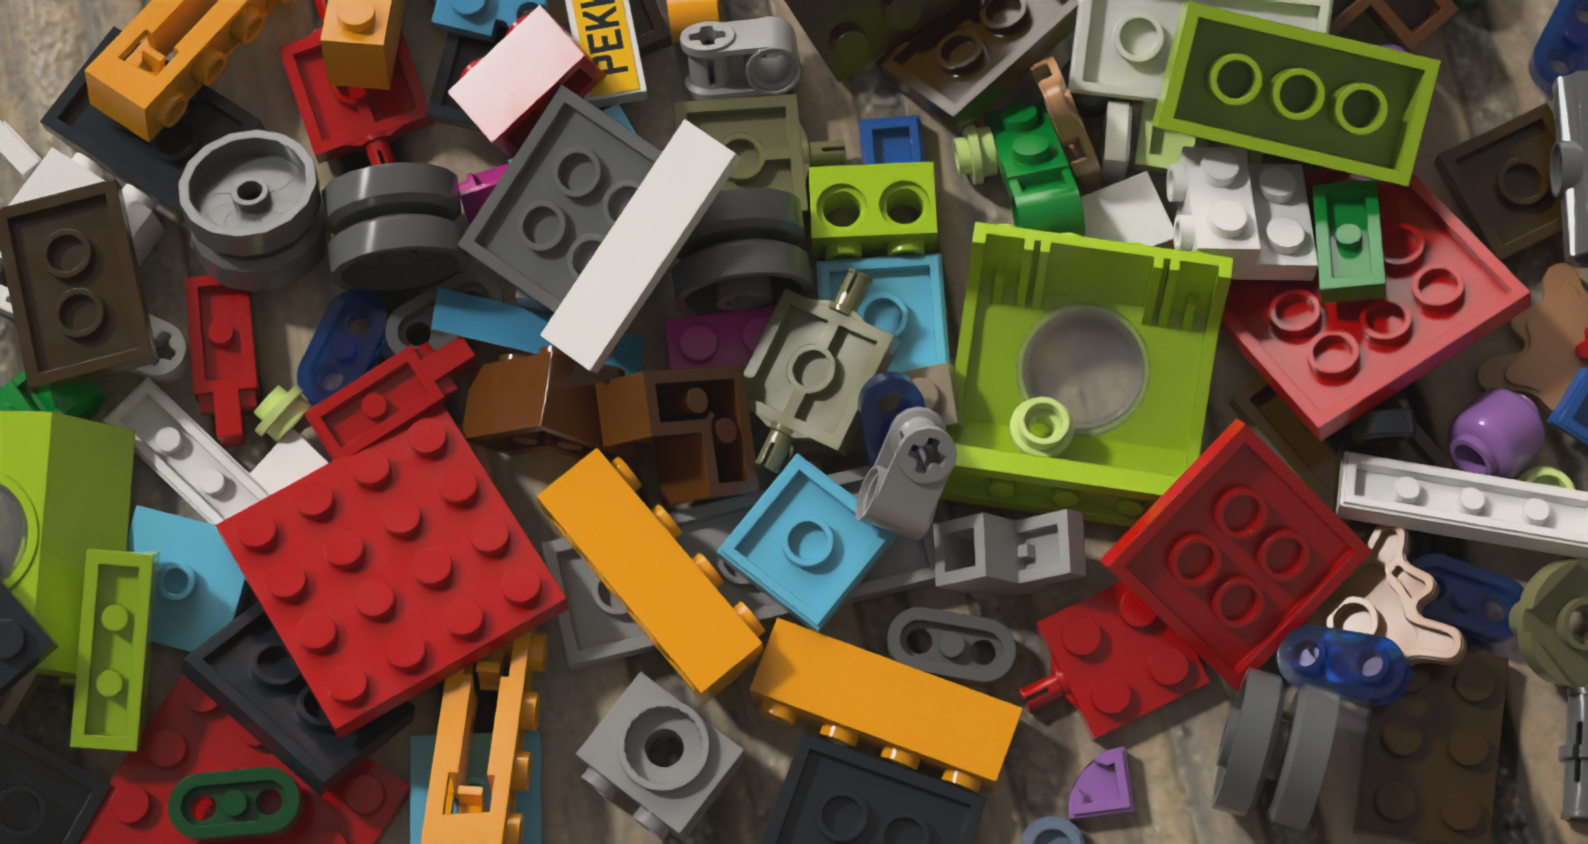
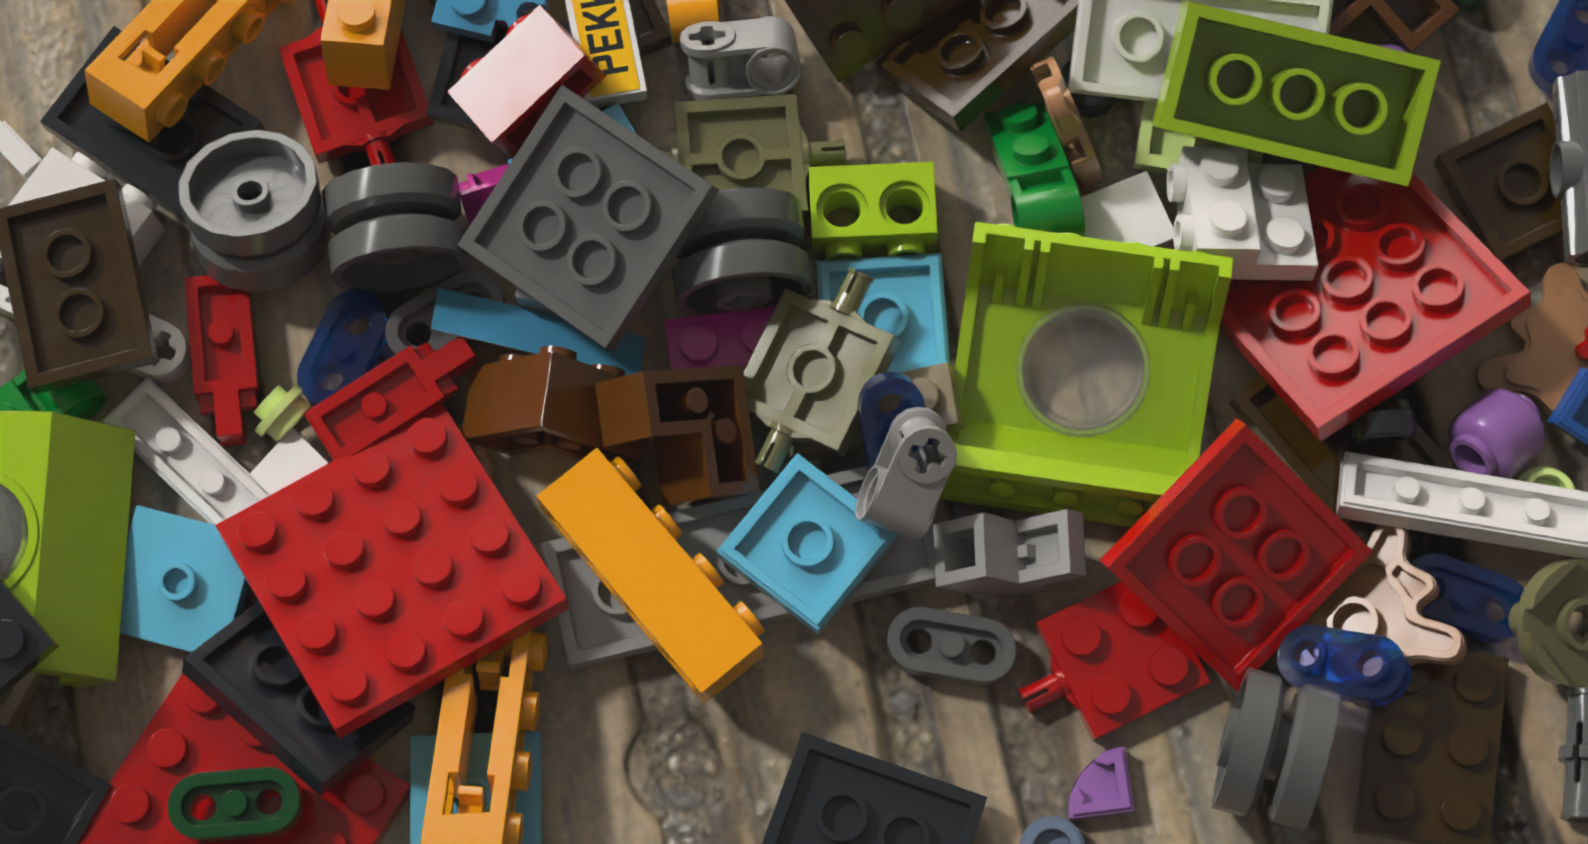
(115, 649): lime panel -> none
(640, 246): white tile -> none
(666, 797): light grey brick -> none
(884, 705): light orange brick -> none
(891, 140): blue tile -> none
(975, 153): yellowish green plate -> none
(1047, 412): yellowish green plate -> none
(1116, 141): white tile -> none
(1349, 241): green plate -> none

